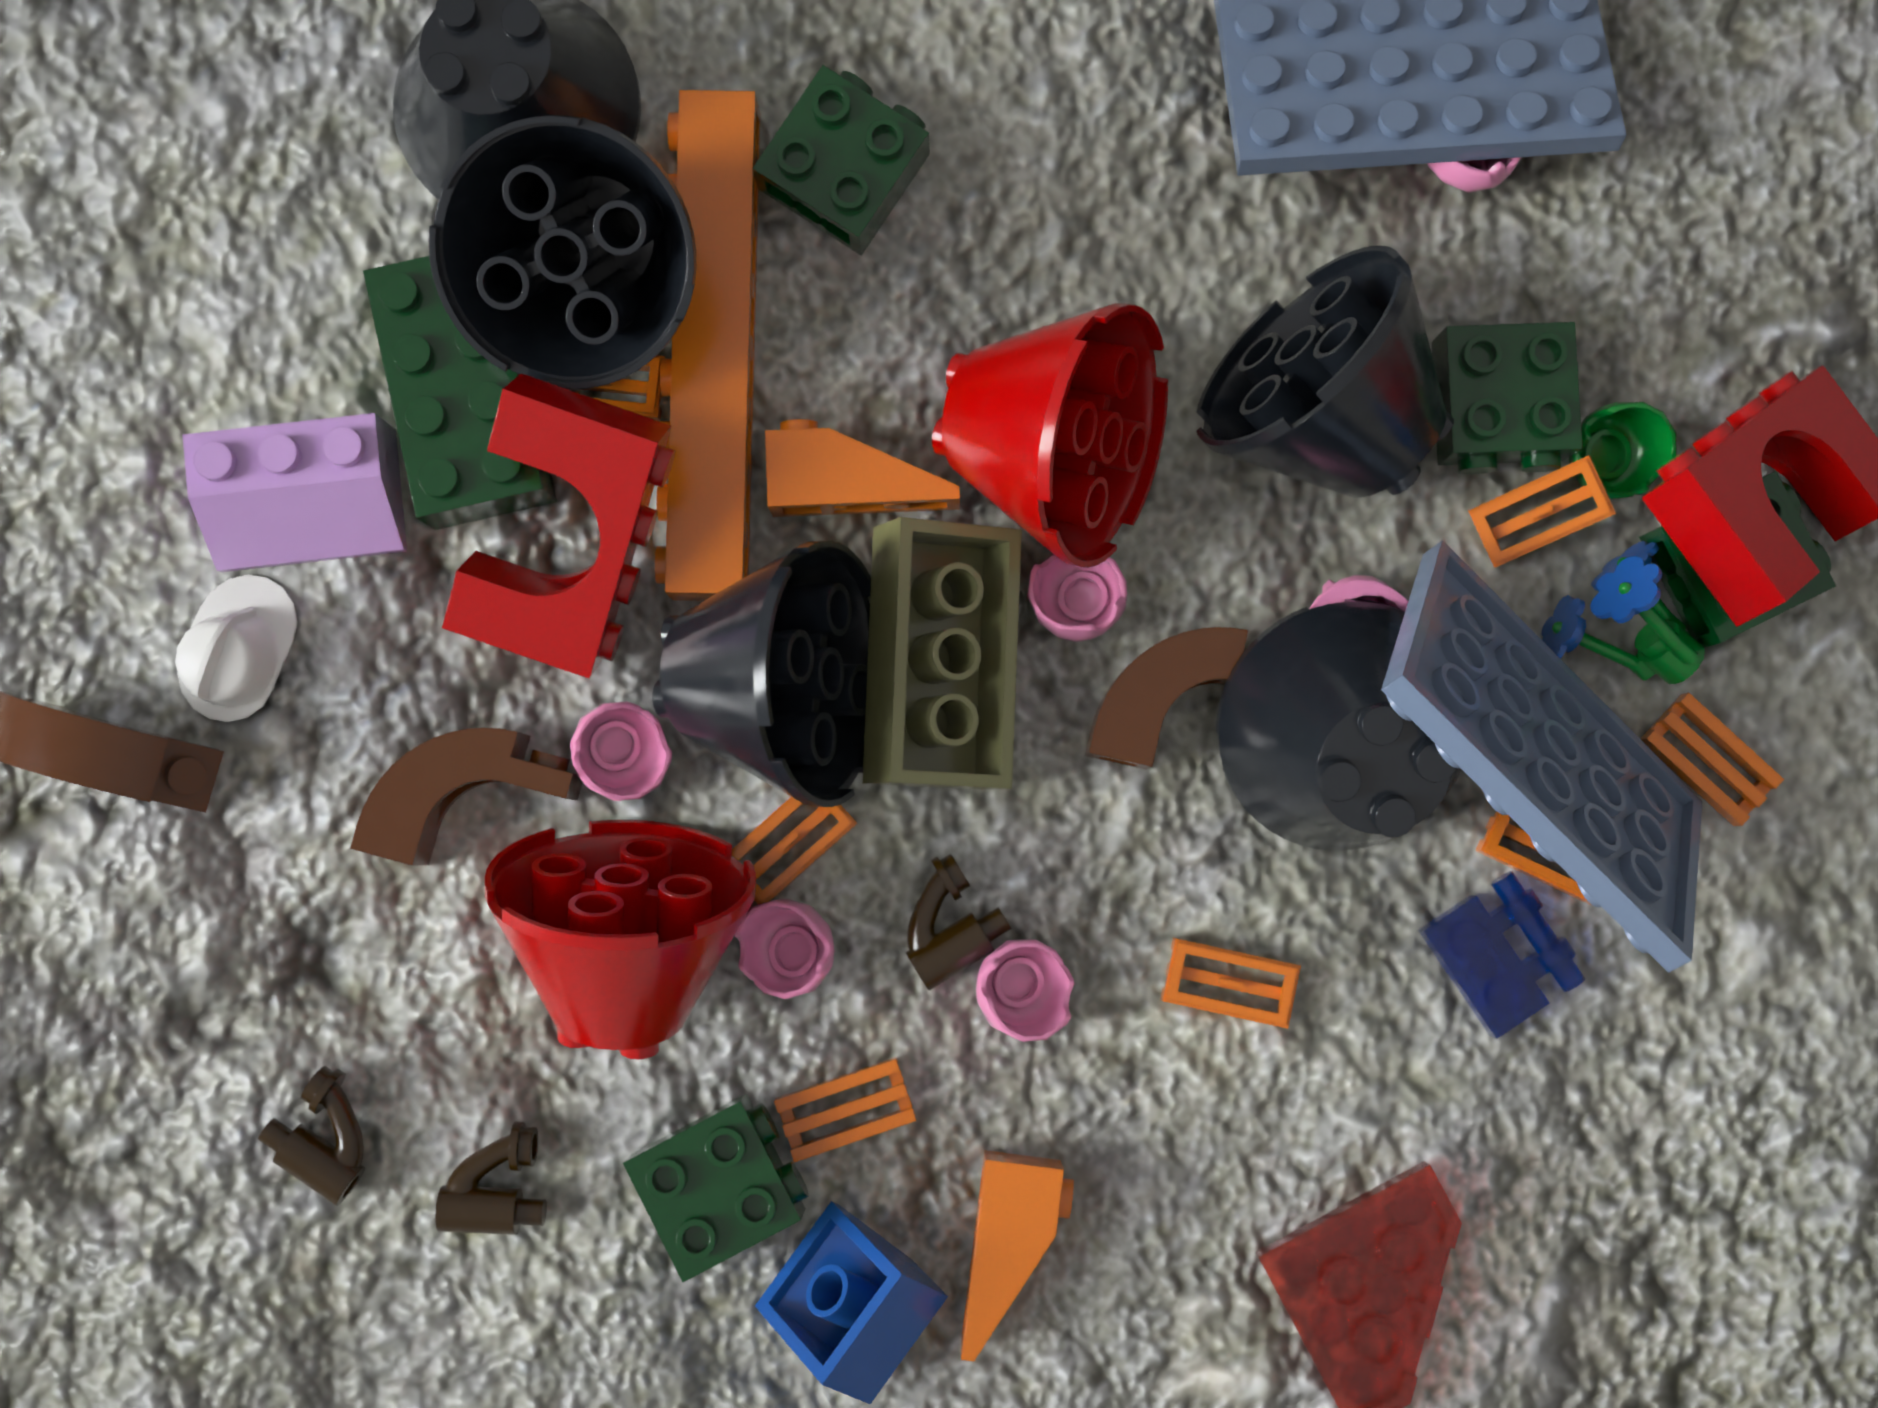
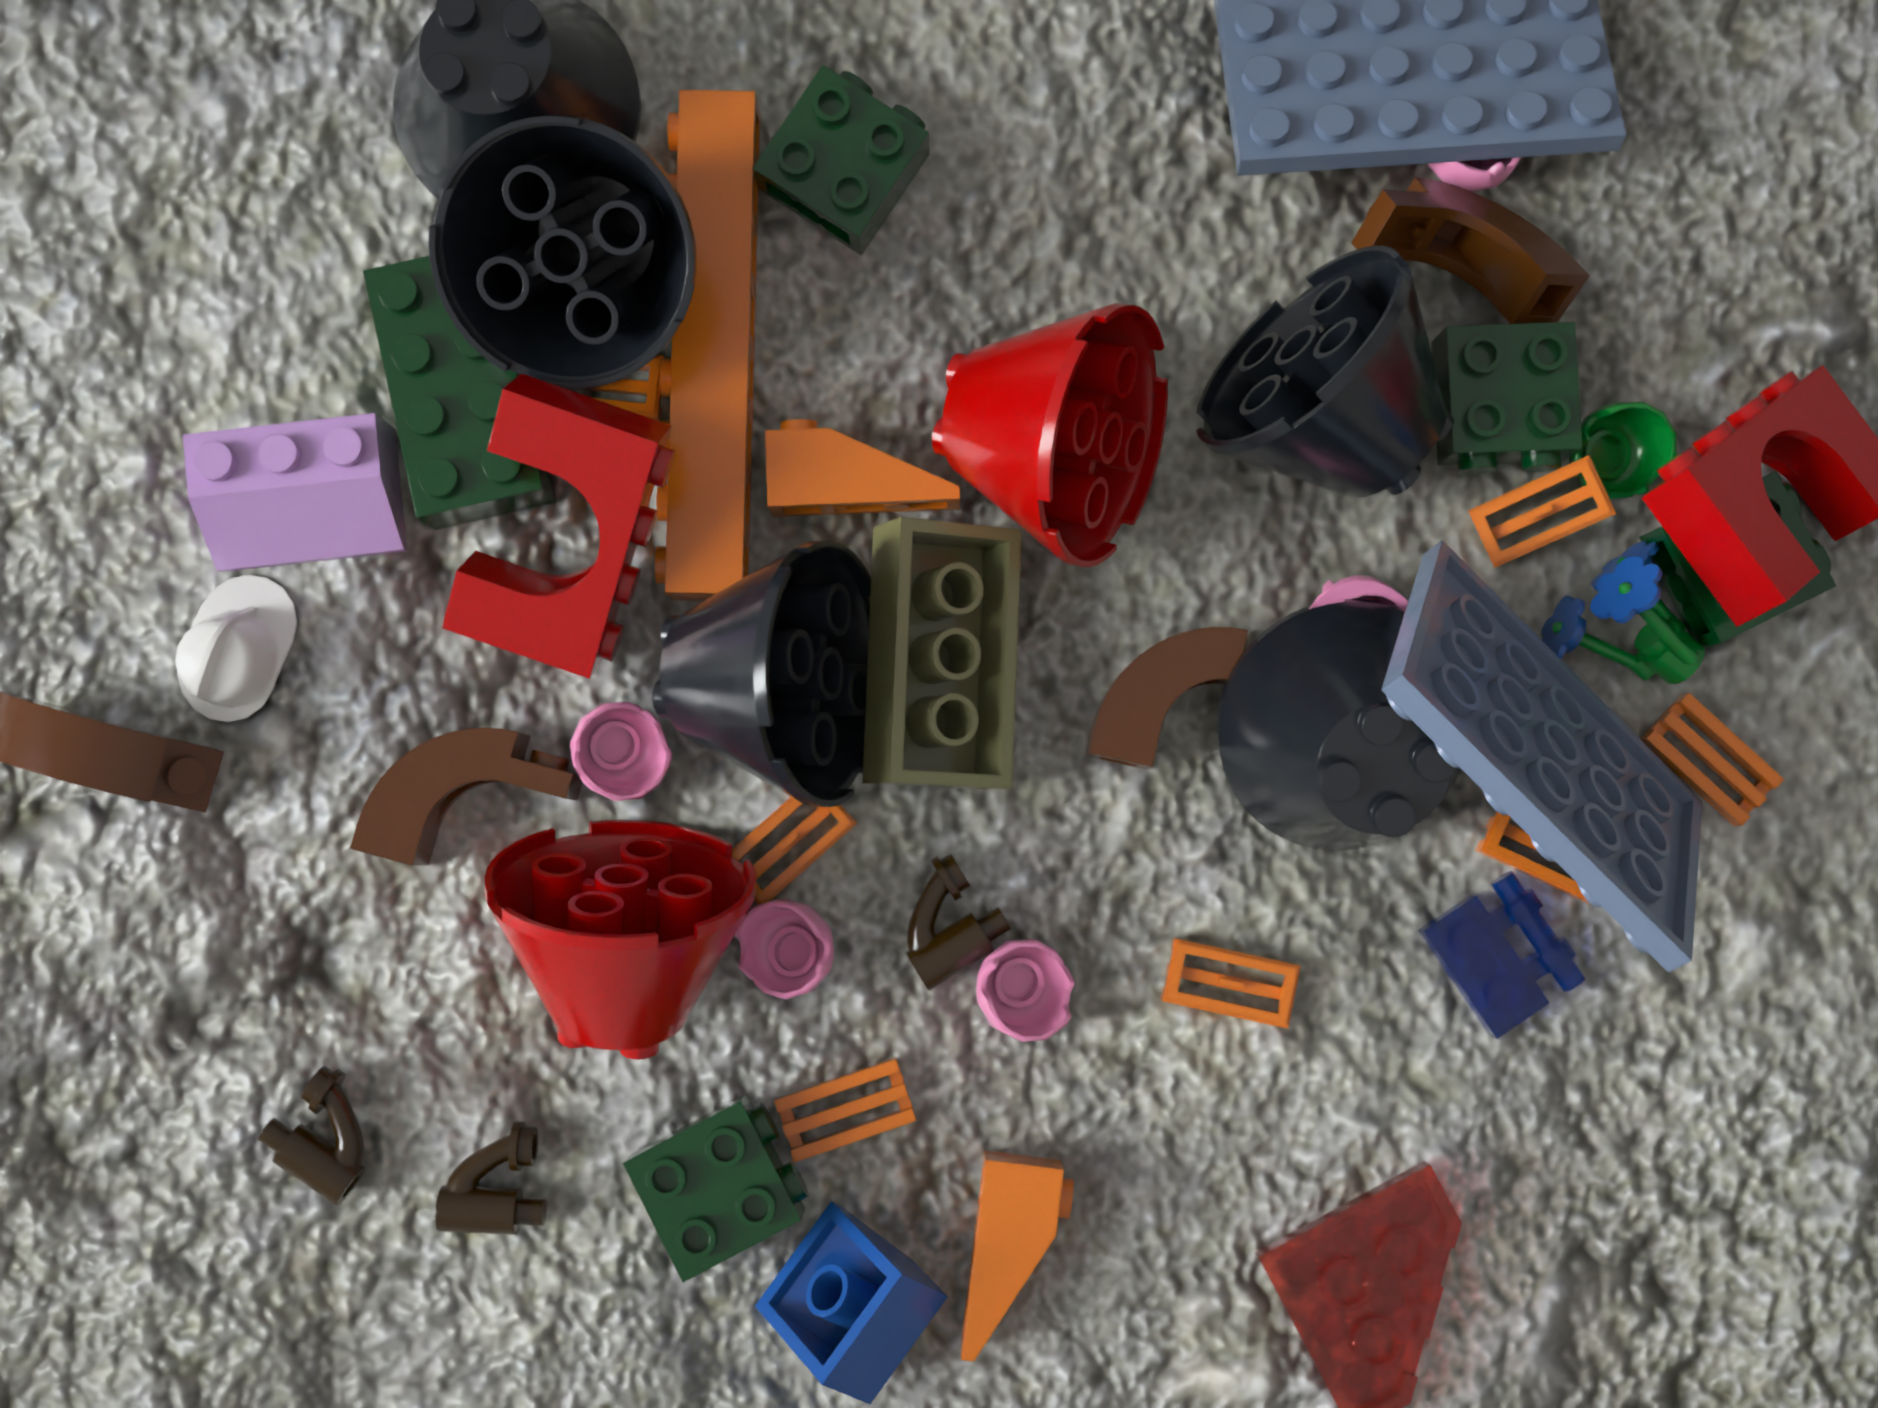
(1077, 600): bright pink hair -> none
(1480, 242): none -> reddish brown arch

